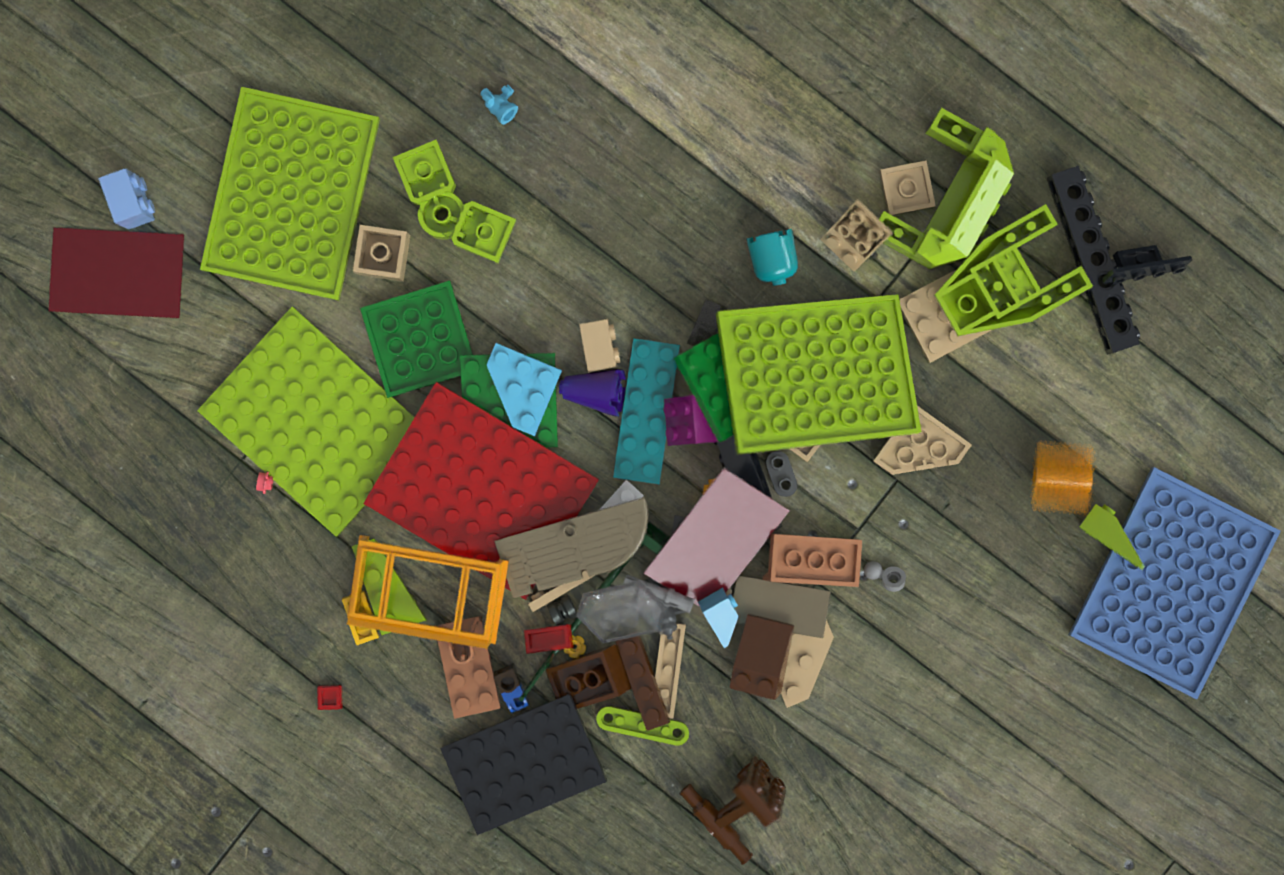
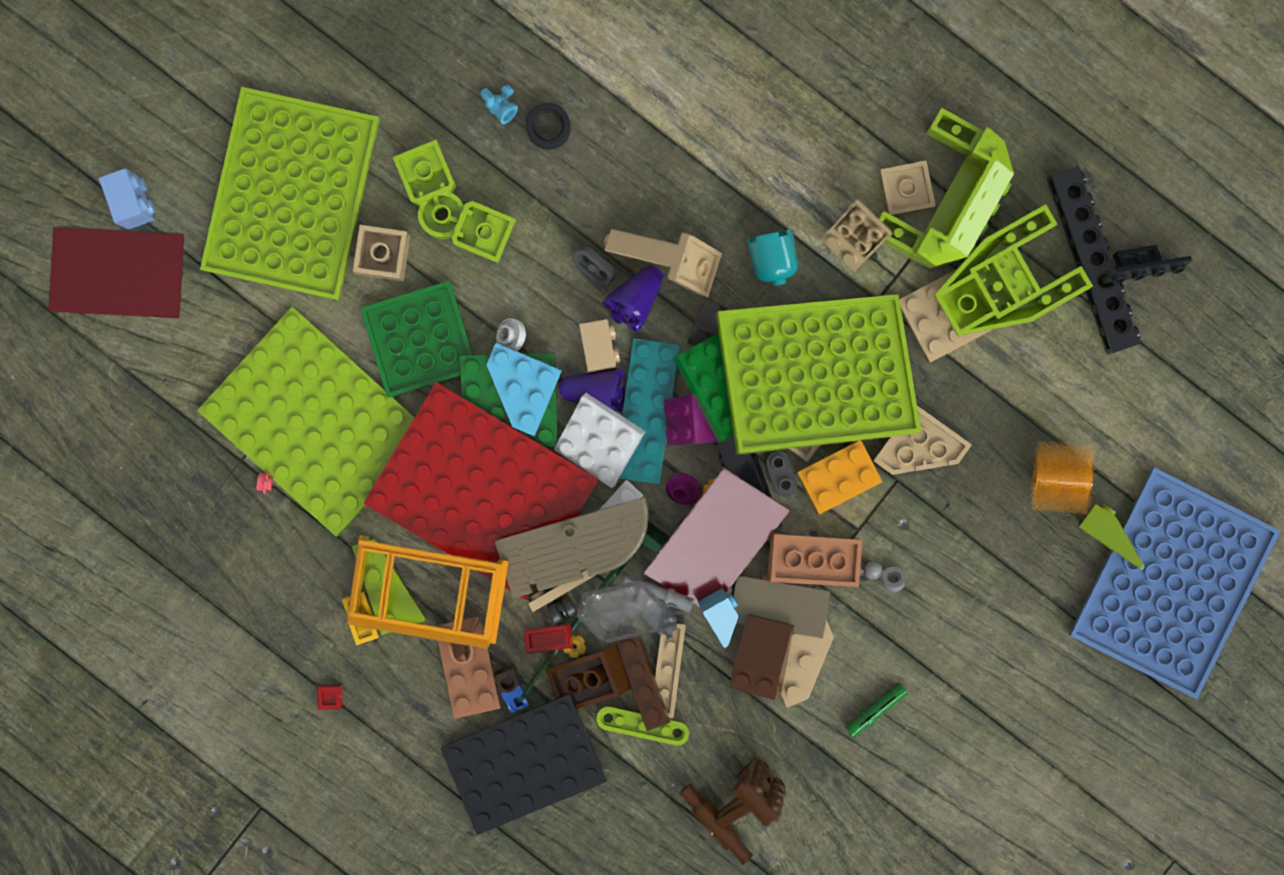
(511, 334): none -> white plate
(548, 108): none -> black tyre
(594, 266): none -> dark grey plate
(599, 440): none -> white plate
(634, 298): none -> dark purple cone
(683, 488): none -> magenta plate
(691, 260): none -> tan piece
(838, 477): none -> light orange brick
(854, 728): none -> green pin

